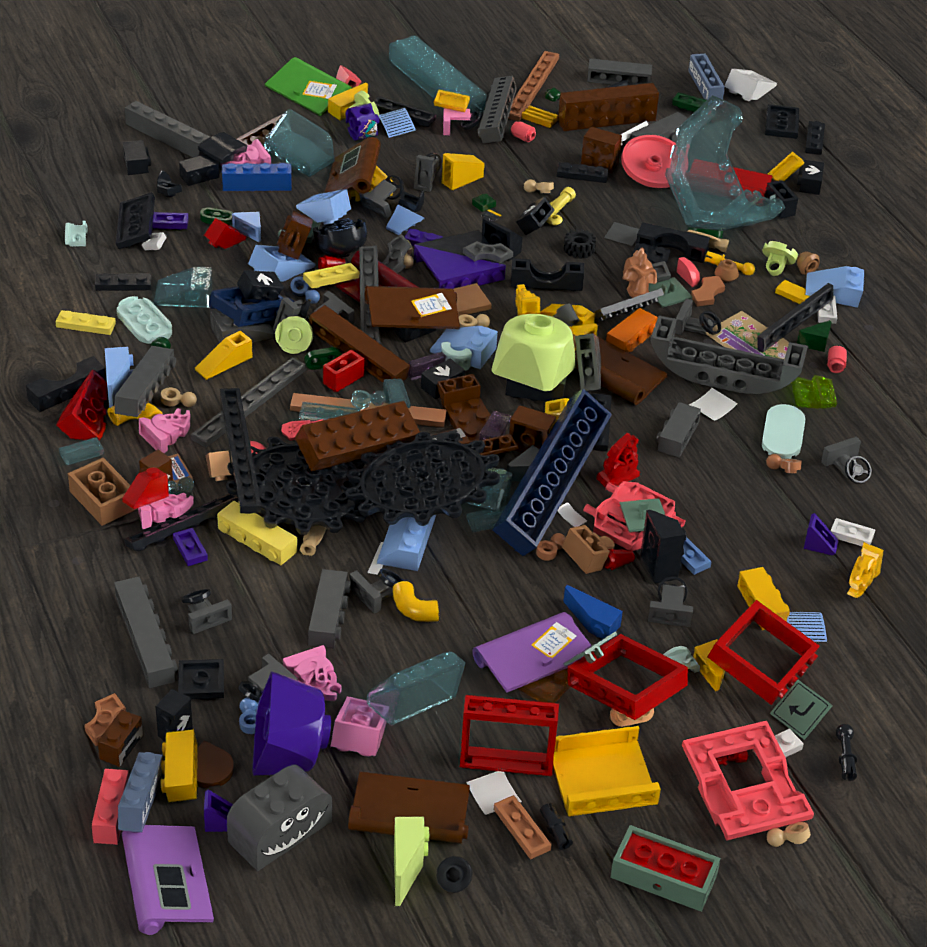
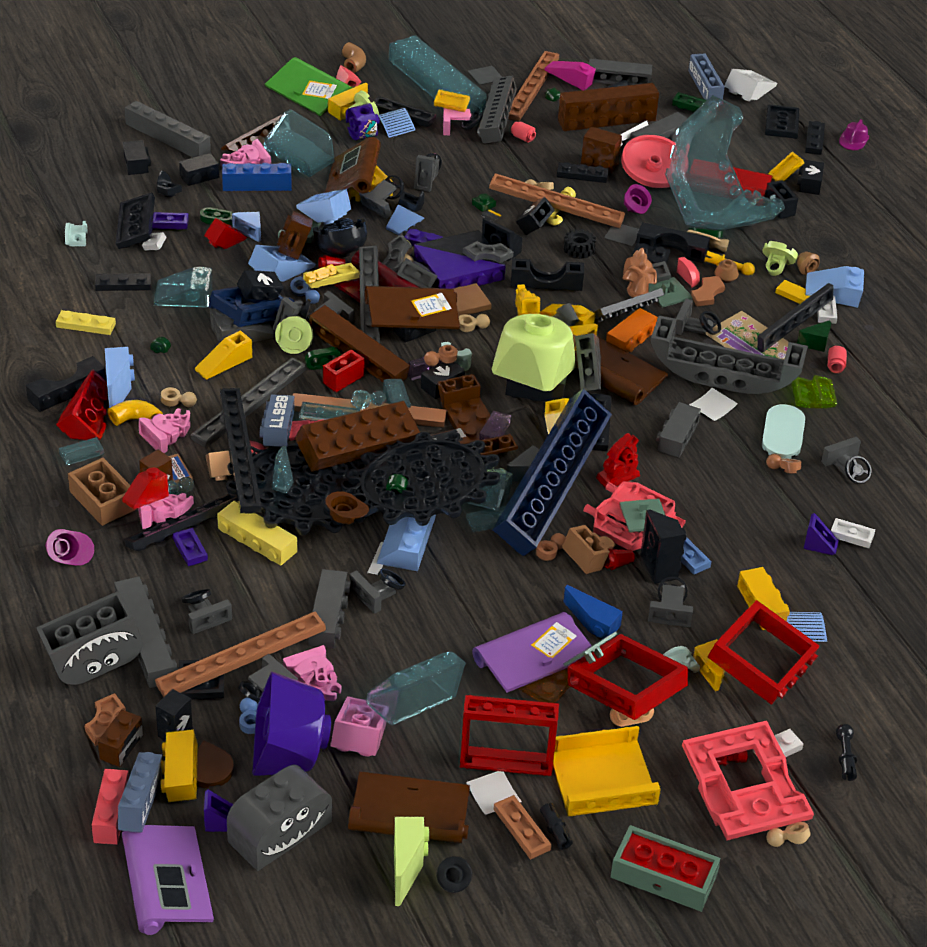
(69, 547): none -> magenta piece
(91, 639): none -> dark grey brick
(143, 319): light aqua tile -> none
(144, 381): dark grey brick -> none
(222, 147): black slope -> none
(241, 654): none -> nougat tile
(277, 420): none -> sand blue brick
(282, 472): none -> clear light blue slope
(312, 539): tan piece -> none
(320, 274): none -> yellow axle
(345, 507): none -> reddish brown piece
(355, 57): none -> medium nougat cylinder
(396, 482): none -> dark green piece
(411, 606): yellow cylinder -> none
(417, 273): none -> dark grey piece
(446, 354): none -> nougat plate
(460, 170): yellow slope -> none
(479, 339): light blue slope -> none
(484, 74): none -> dark grey sticker
(530, 427): reddish brown brick -> none
(539, 116): yellow tile -> none
(557, 200): none -> nougat tile
(571, 515): white sticker -> none
(575, 73): none -> dark pink slope
(637, 199): none -> magenta piece
(801, 709): sand green piece -> none
(854, 136): none -> magenta piece
(865, 569): yellow piece -> none

